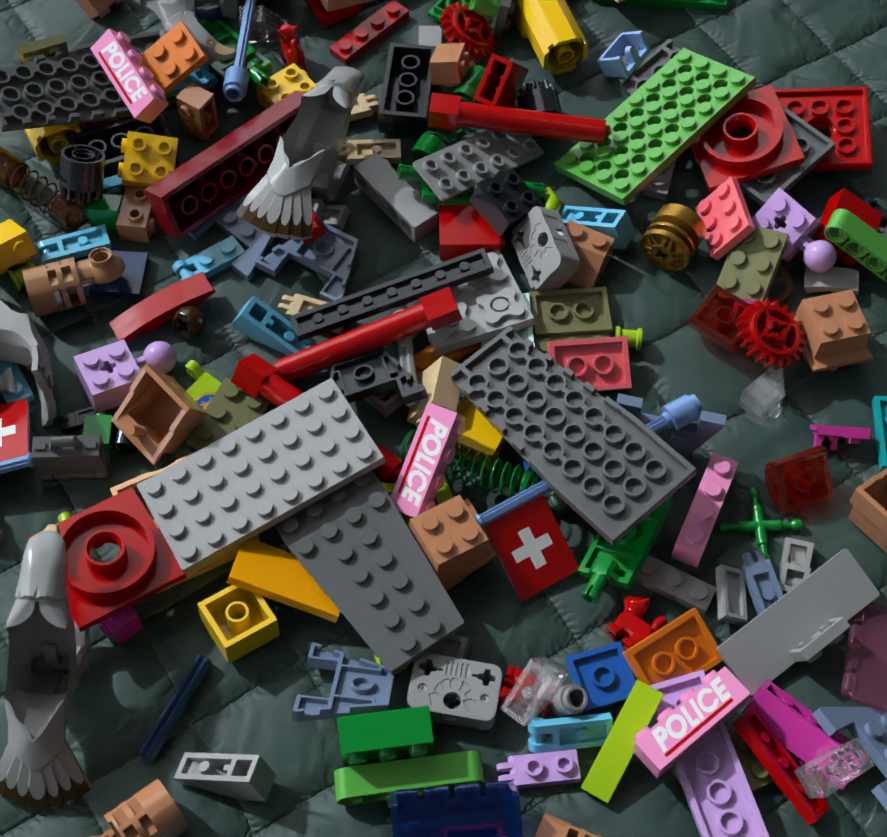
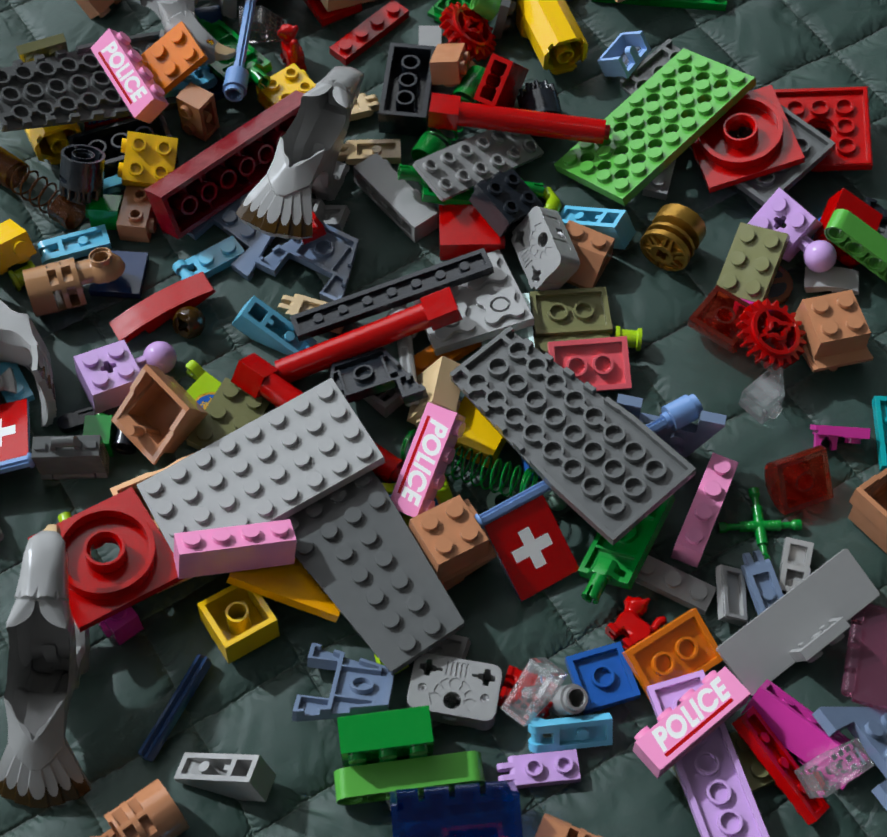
(234, 548): none -> bright pink brick
(619, 744): lime tile -> none
(725, 218): coral plate -> none

